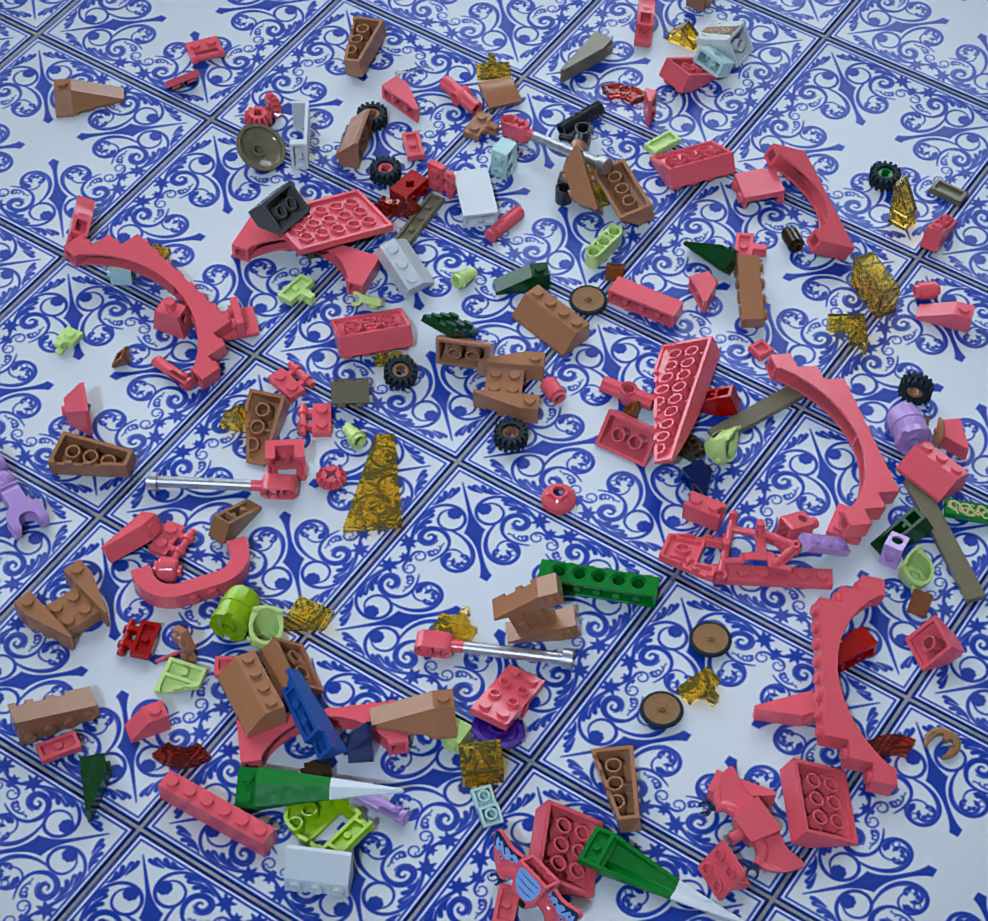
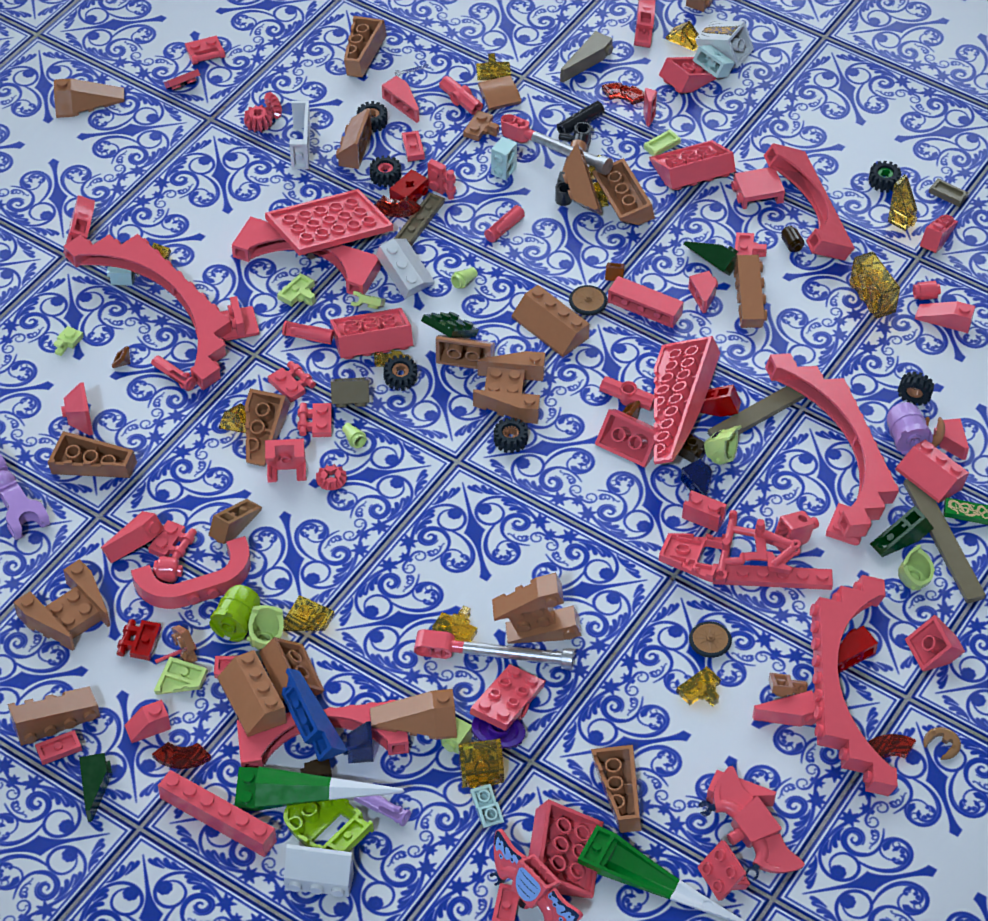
(172, 318): coral torso -> none
(265, 142): dark tan dish -> none
(270, 487): piece -> none
(280, 209): dark grey slope -> none
(308, 332): none -> coral piece
(377, 494): clear yellow wing -> none
(476, 197): white panel -> none
(523, 279): dark green slope -> none
(553, 390): coral brick -> none
(558, 504): coral piece -> none
(603, 246): yellowish green beam -> none
(604, 583): green brick -> none
(661, 709): medium nougat wheel -> none
(760, 350): coral tile -> none
(782, 685): none -> nougat hinge
(817, 805): coral slope -> none
(824, 544): lavender plate -> none
(852, 324): clear yellow panel -> none
(891, 551): lavender bracket -> none
(919, 603): dark orange slope -> none

